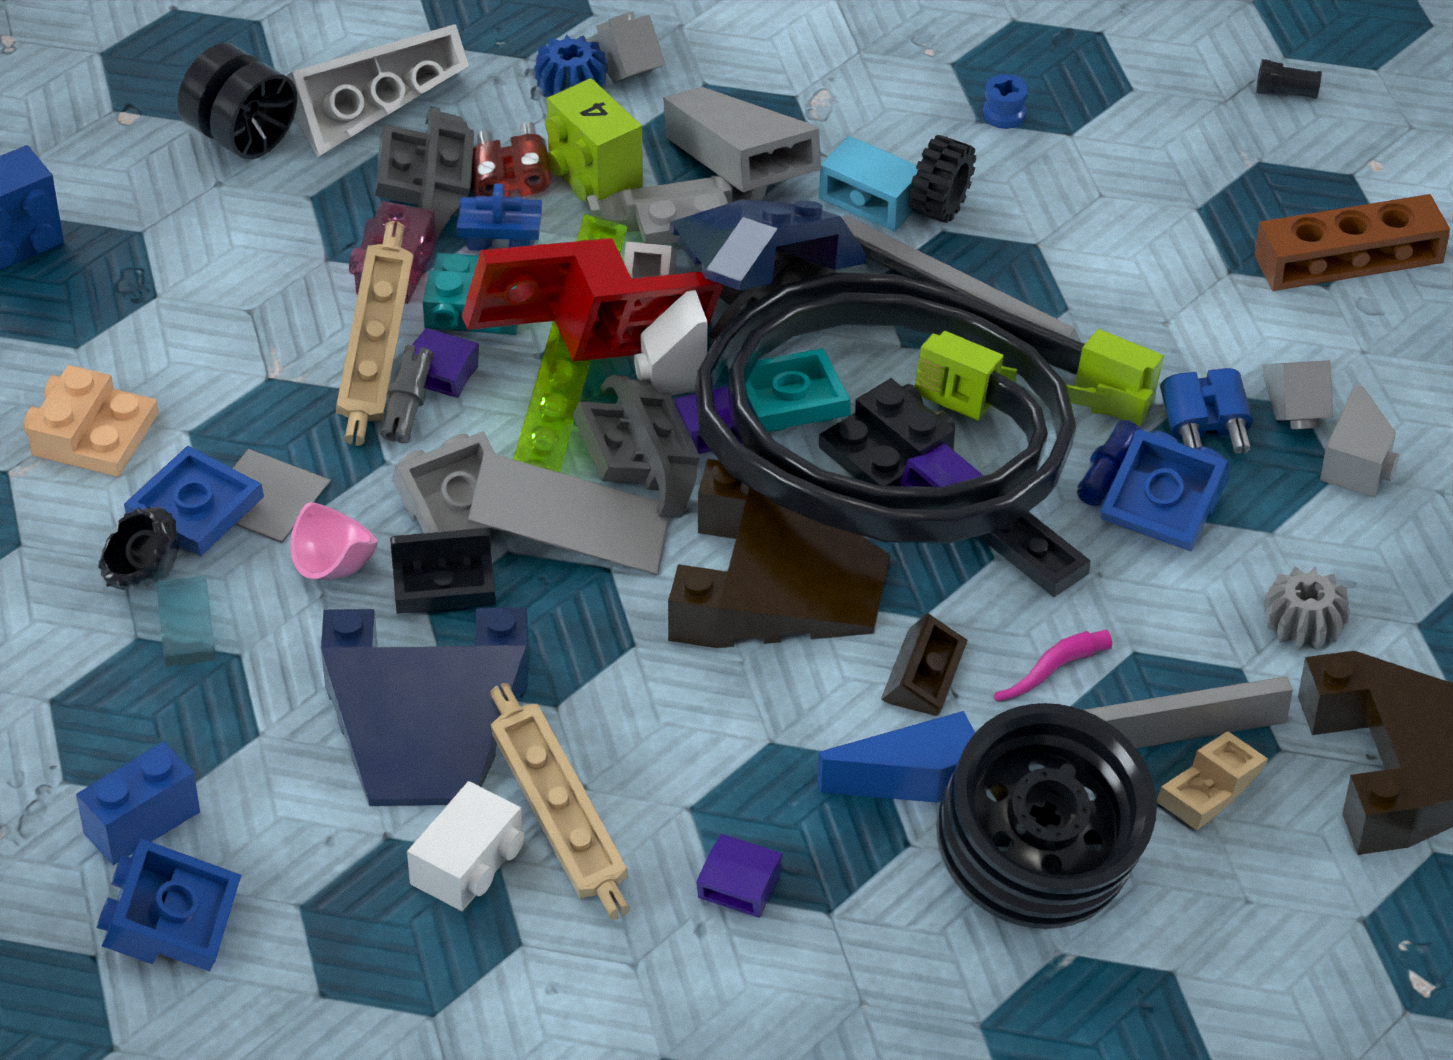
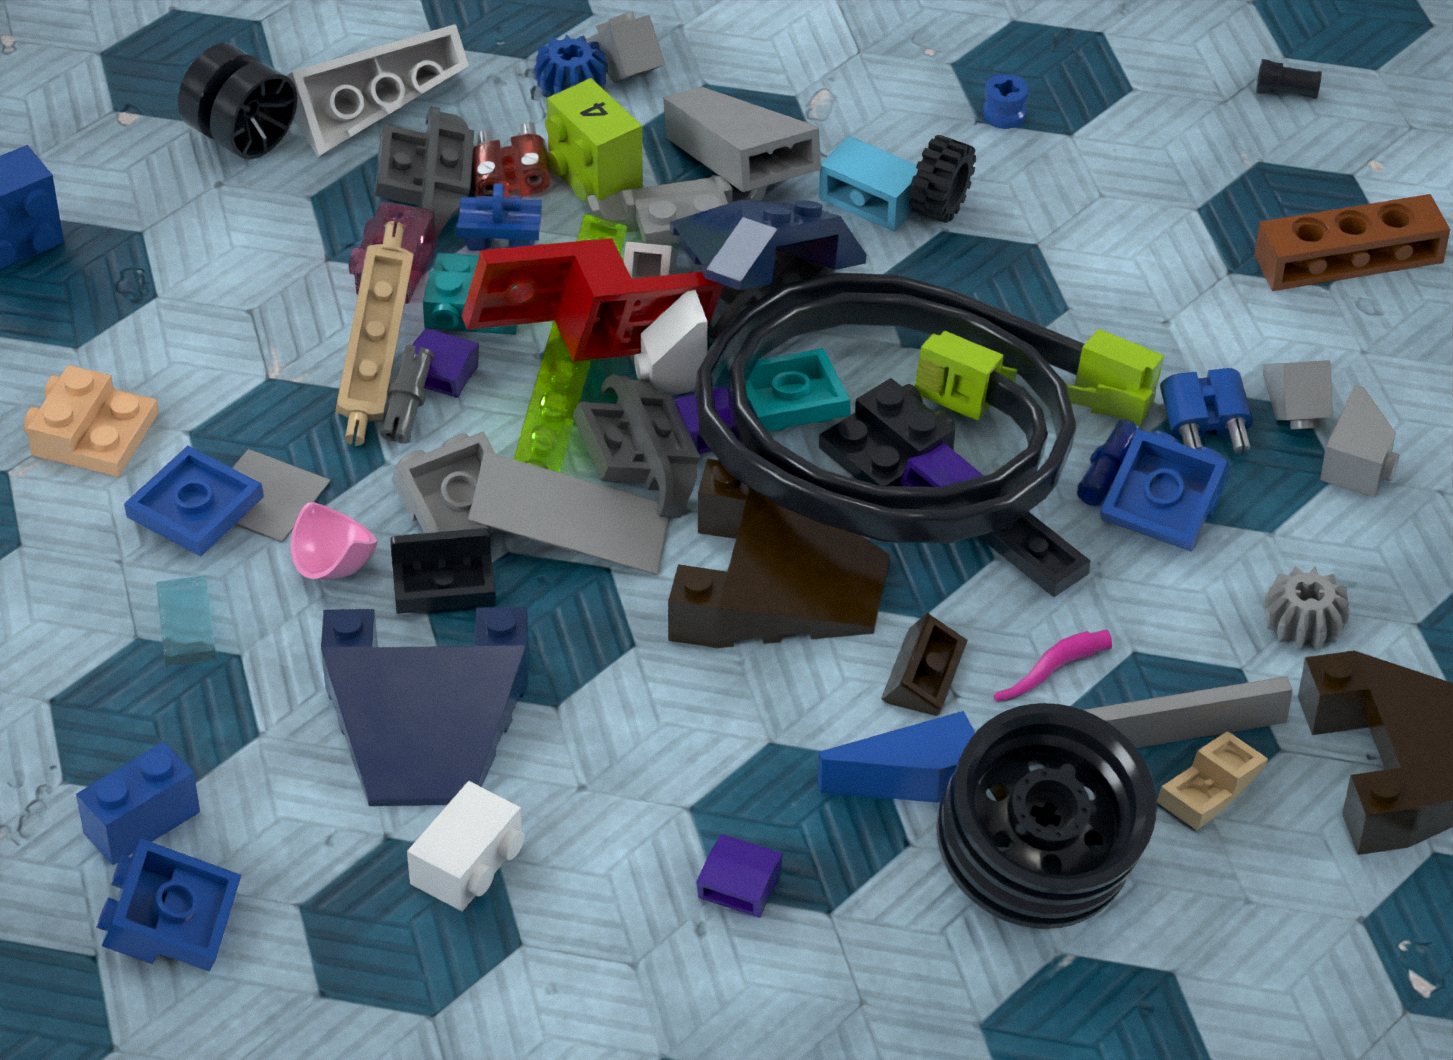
(140, 549): black hair -> none
(559, 801): tan plate -> none
(932, 271): light grey tile -> none

